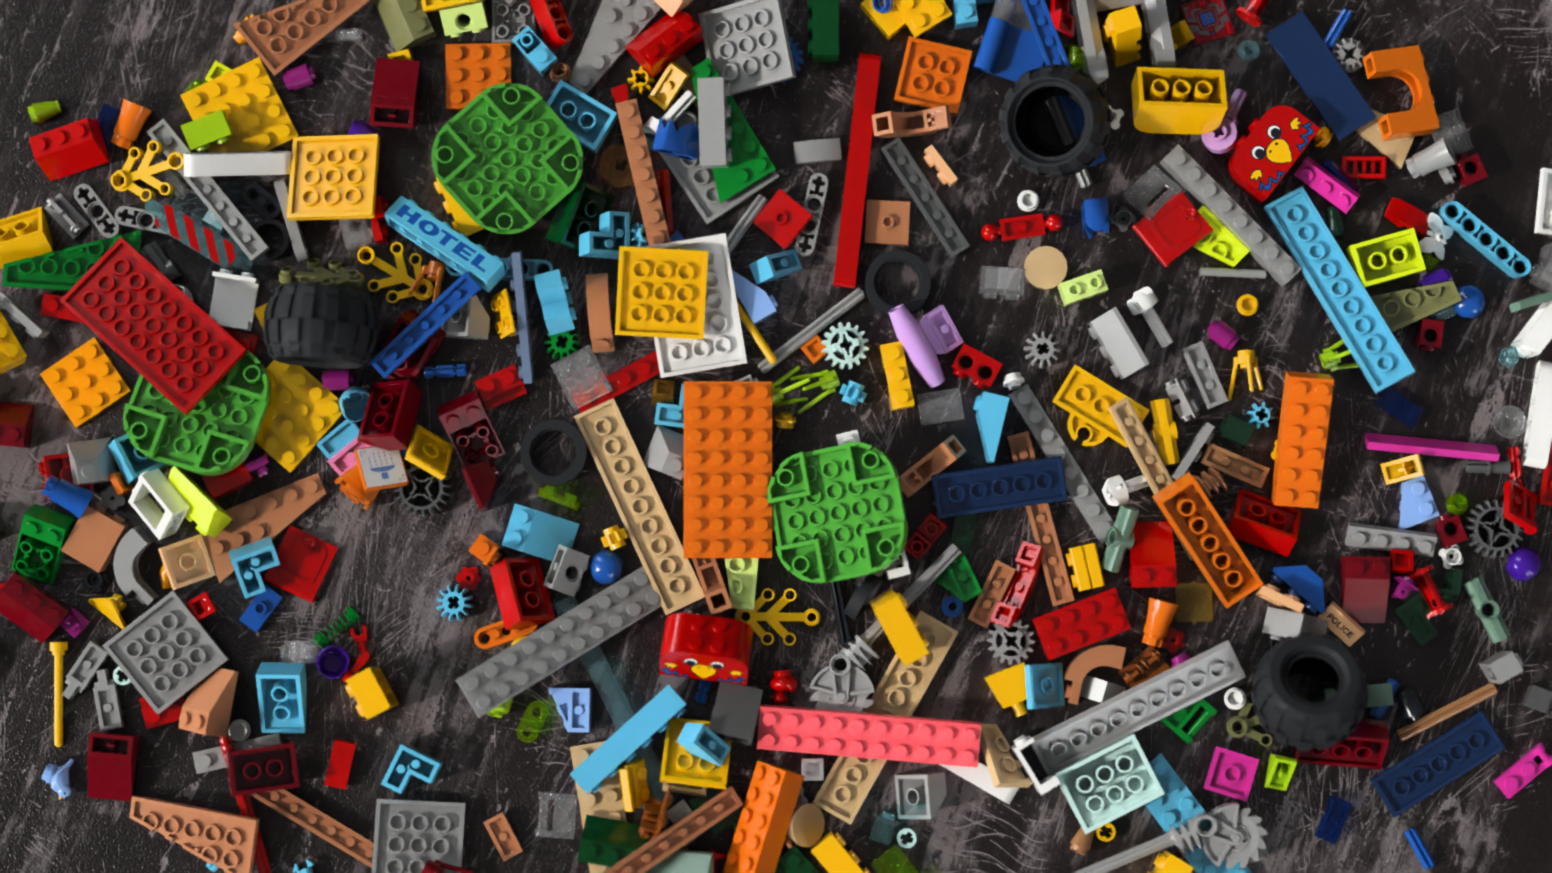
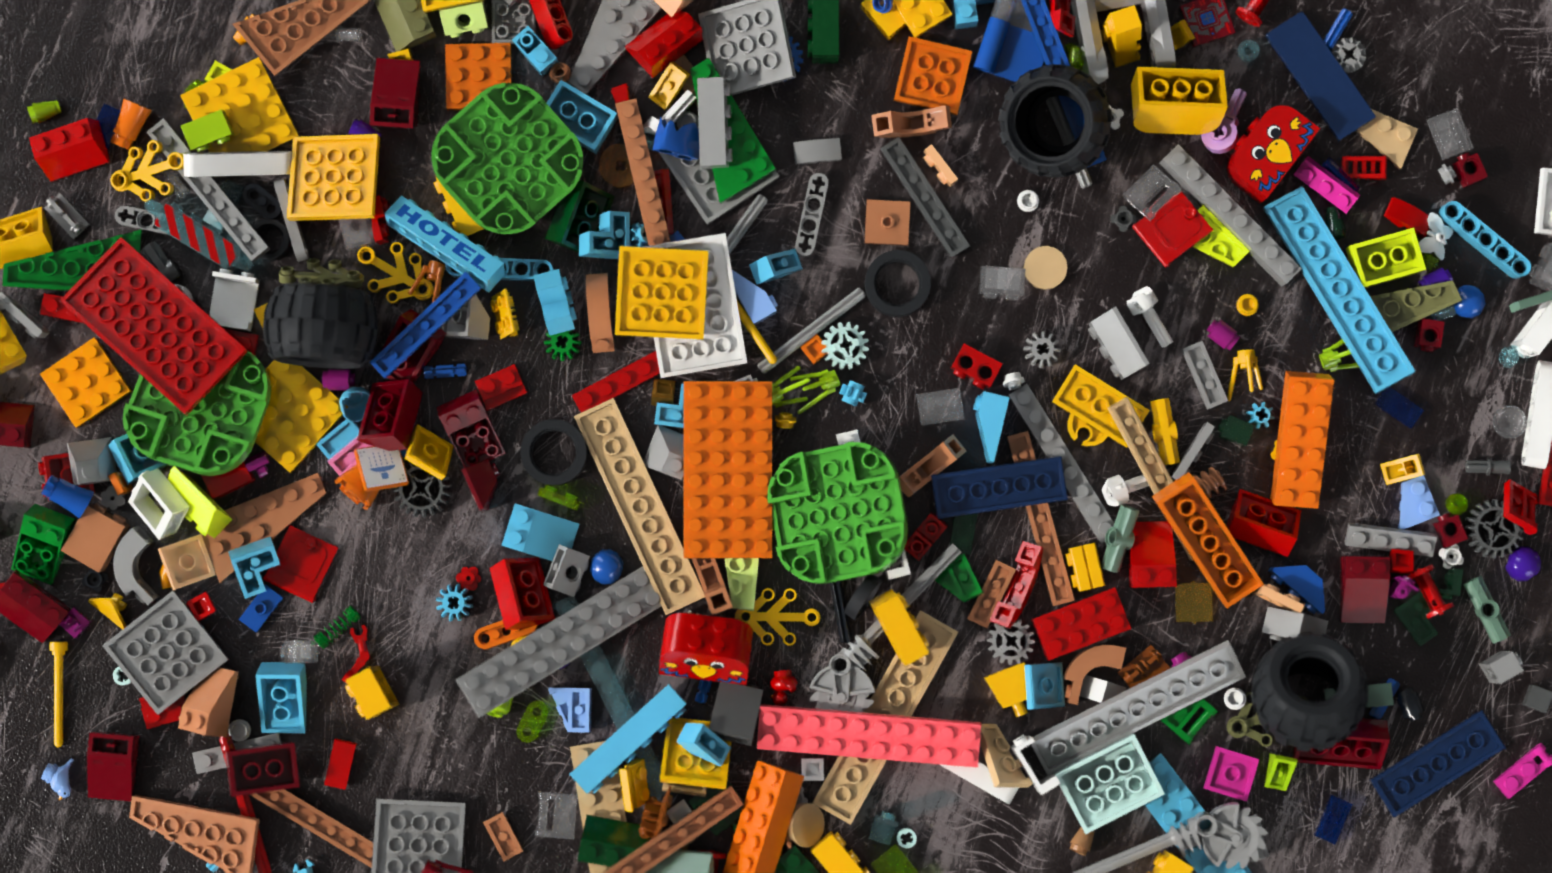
(84, 669): light grey hinge -> none
(88, 210): light grey beam -> none
(107, 702): light grey hinge -> none
(299, 77): magenta brick -> none
(333, 662): dark purple hair -> none
(410, 763): medium azure brick -> none
(486, 550): orange bracket -> none
(520, 307): sand blue plate -> none
(581, 377): clear brick -> none
(614, 537): yellow gear -> none
(640, 86): yellow gear -> none
(782, 219): red plate -> none
(857, 170): red beam -> none
(897, 376): yellow arch -> none
(919, 794): light grey slope -> none
(926, 339): lavender plate -> none
(944, 606): blue plate -> none
(1022, 227): red plate -> none
(1082, 287): yellowish green brick -> none
(1095, 215): blue piece -> none
(1103, 838): yellow bush -> none
(1158, 621): orange plant -> none
(1178, 643): red plant -> none
(1180, 391): light grey hinge -> none
(1231, 272): light grey bar -> none
(1234, 465): medium nougat plate -> none
(1322, 137): light orange plate -> none
(1342, 624): light nougat tile -> none
(1407, 65): orange arch -> none
(1419, 848): blue axle -> none
(1431, 158): light grey plant -> none
(1431, 447): dark pink tile -> none
(1447, 711): medium nougat axle -> none
(1516, 464): red axle -> none

